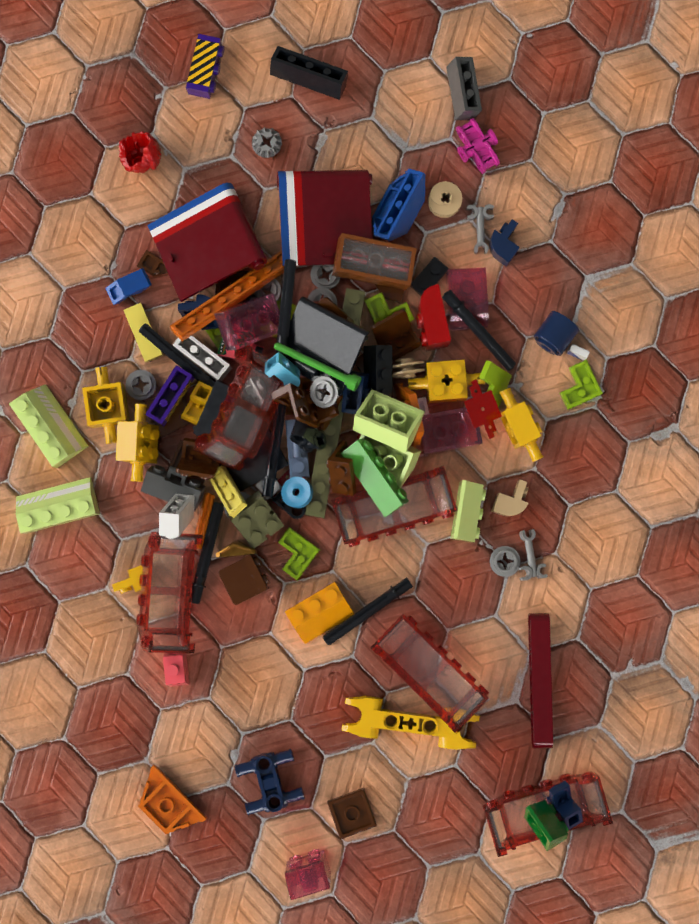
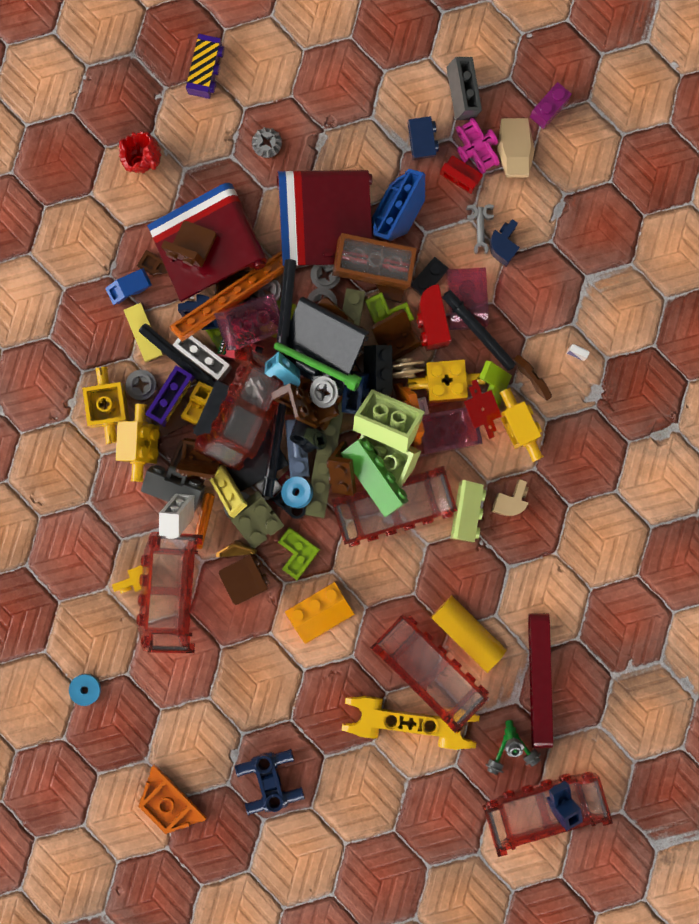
(49, 425): yellowish green slope -> none
(56, 506): yellowish green slope -> none
(78, 695): none -> dark azure piece
(176, 669): coral torso -> none
(190, 244): none -> reddish brown bracket
(206, 552): black axle -> none
(307, 874): clear pink brick -> none
(308, 72): black brick -> none
(351, 813): reddish brown tile -> none
(367, 611): black axle -> none
(422, 138): none -> dark blue brick
(446, 190): tan piece -> none
(461, 174): none -> red panel
(469, 634): none -> yellow brick
(510, 553): light grey gear -> none
(514, 747): none -> dark grey plant
(515, 147): none -> tan piece
(532, 569): light grey bar -> none
(539, 384): none -> reddish brown tile
(545, 824): green slope -> none
(550, 105): none -> magenta brick
(556, 333): dark blue piece -> none
(585, 388): lime tile -> none

